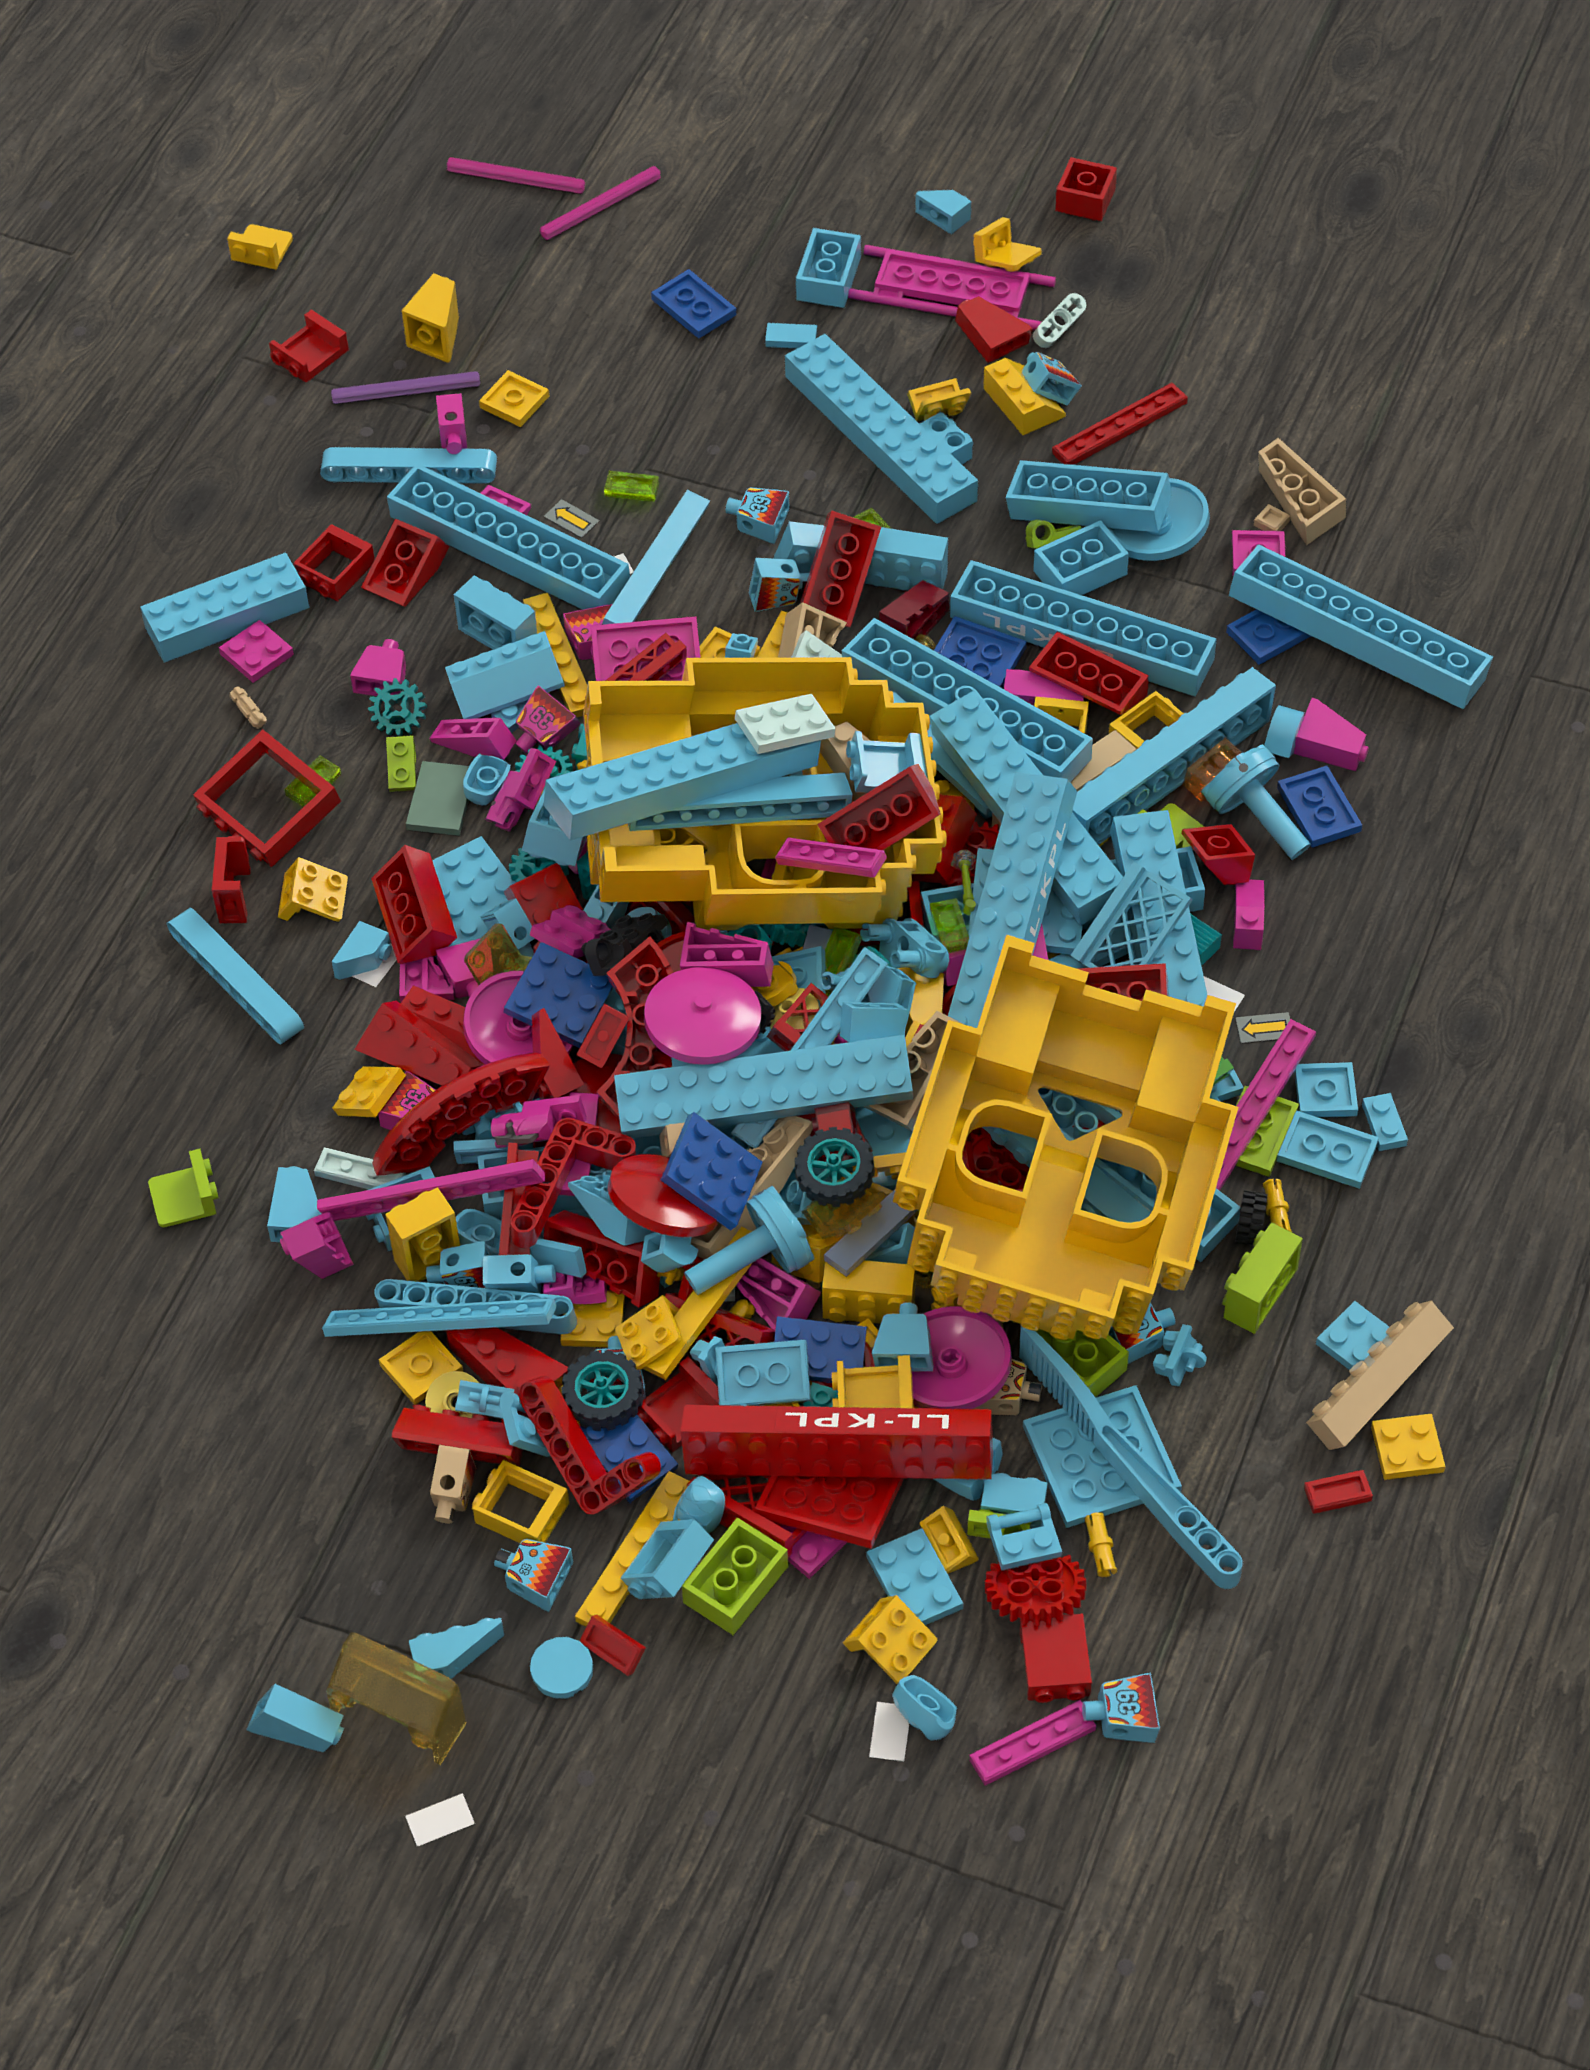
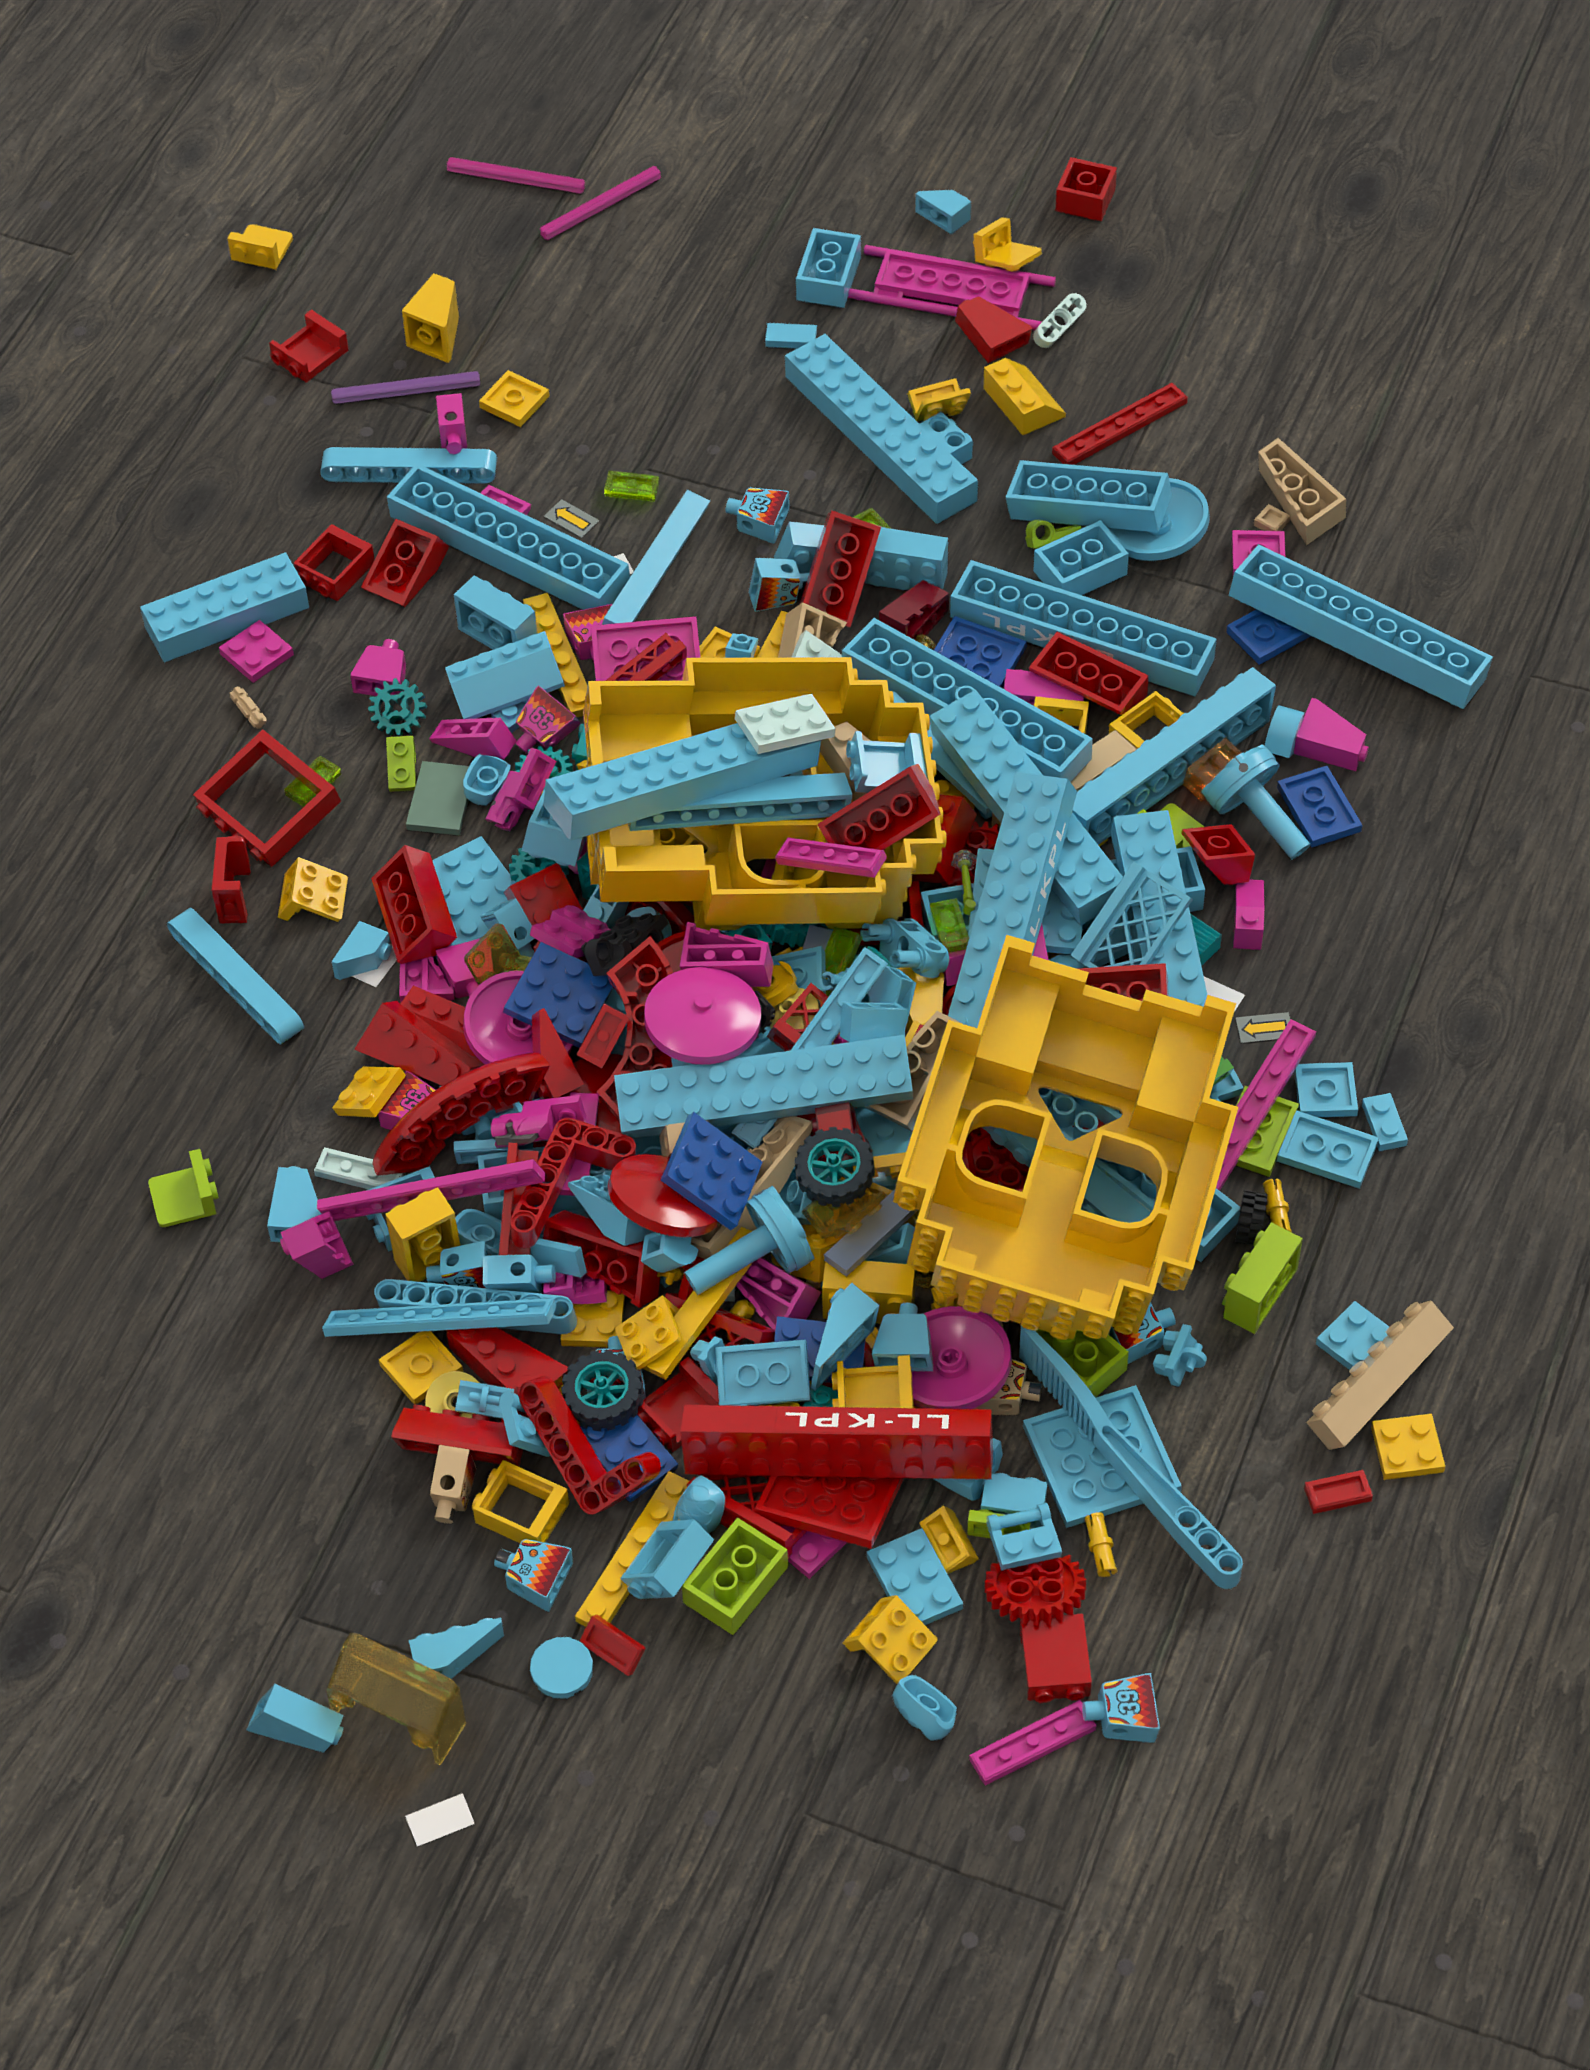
(693, 303): blue plate -> none
(847, 1326): none -> medium azure slope
(889, 1733): white sticker -> none
(1043, 371): medium azure torso -> none

